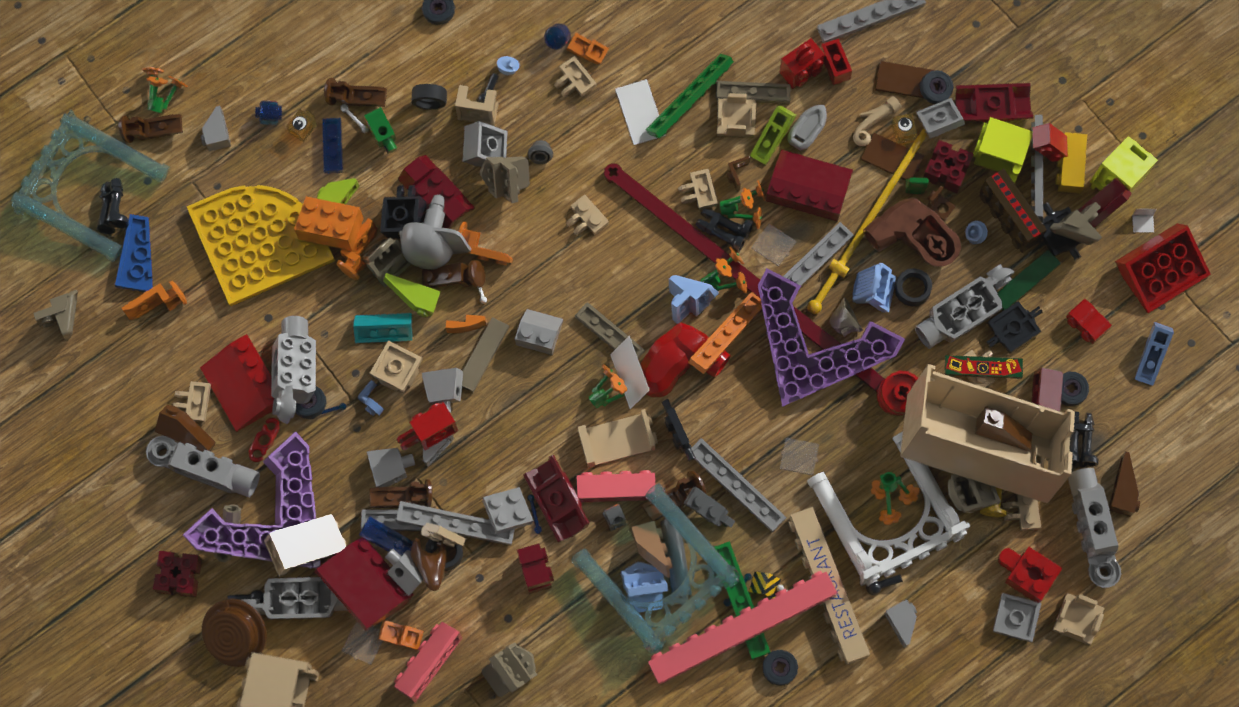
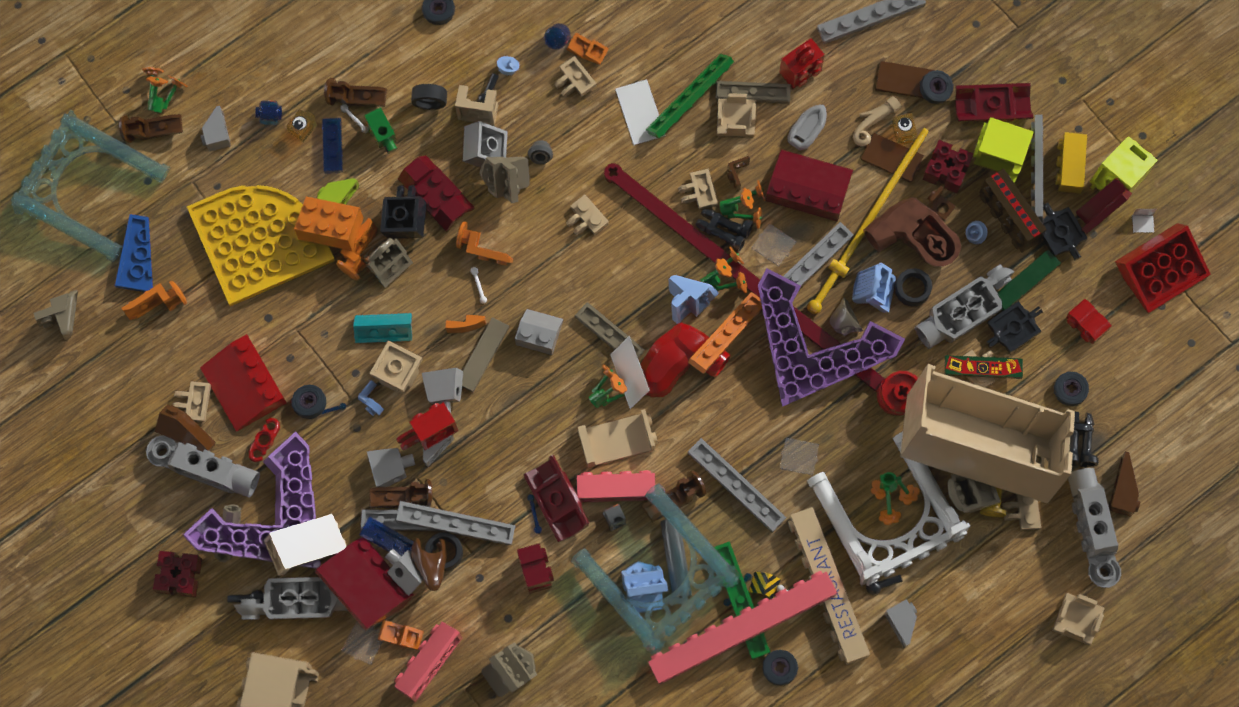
(110, 215): black piece -> none
(233, 632): reddish brown piece -> none
(292, 367): light grey brick -> none
(416, 296): lime slope -> none
(428, 243): light grey piece -> none
(438, 533): tan hinge -> none
(455, 273): reddish brown piece -> none
(507, 510): light grey plate -> none
(649, 546): medium nougat slope -> none
(673, 424): black plate -> none
(708, 508): dark grey hinge -> none
(773, 134): lime slope -> none
(836, 62): red brick -> none
(916, 185): green slope -> none
(940, 118): light grey plate -> none
(1003, 428): reddish brown slope -> none
(1016, 617): light grey plate -> none
(1030, 573): red brick -> none
(1047, 388): panel -> none
(1050, 142): red brick -> none
(1076, 225): dark tan piece -> none
(1154, 353): medium blue slope -> none

